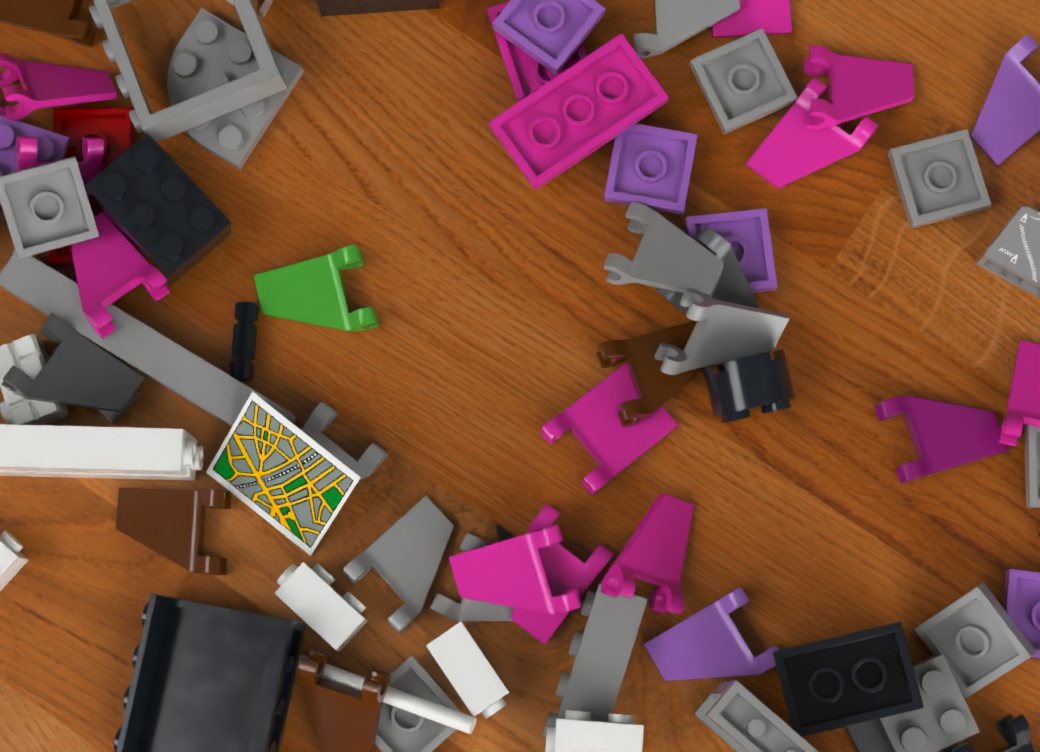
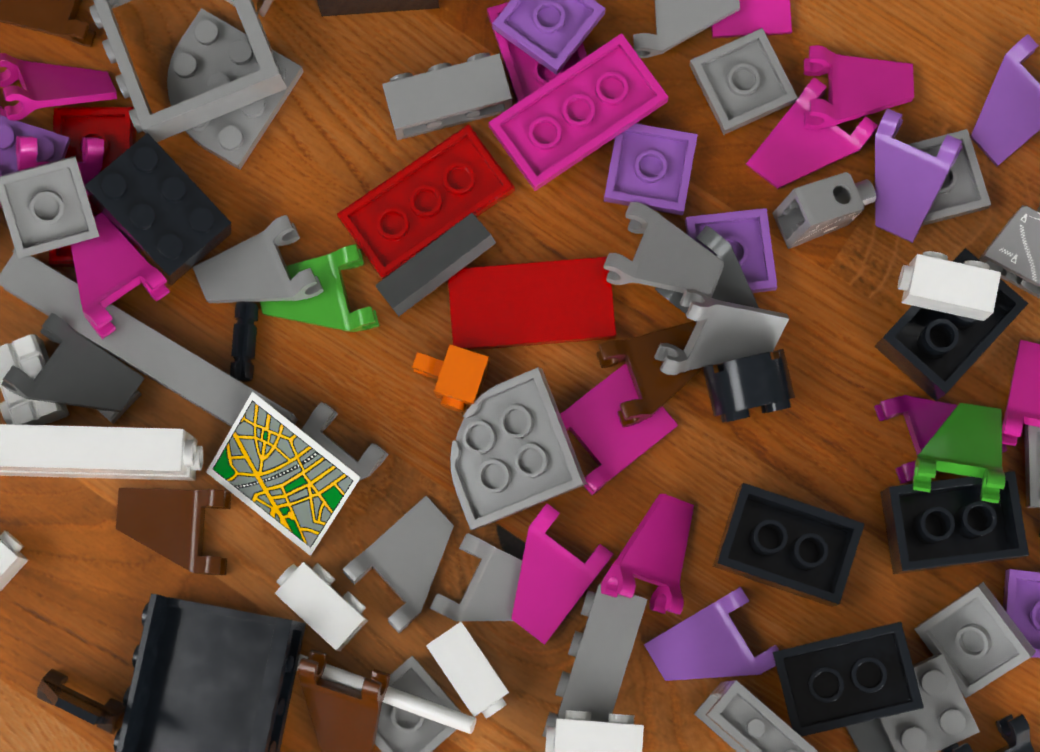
(56, 694): none -> black flag
(256, 270): none -> light grey flag
(425, 201): none -> red tile
(435, 264): none -> dark grey tile
(447, 95): none -> light grey brick
(458, 376): none -> orange brick
(512, 451): none -> light grey plate
(513, 574): dark pink flag -> none
(531, 304): none -> red tile
(788, 545): none -> black brick
(822, 208): none -> light grey torso
(907, 178): none -> medium lavender flag
(941, 346): none -> black brick
(949, 286): none -> white brick
(952, 525): none -> black brick
(967, 446): none -> bright green flag

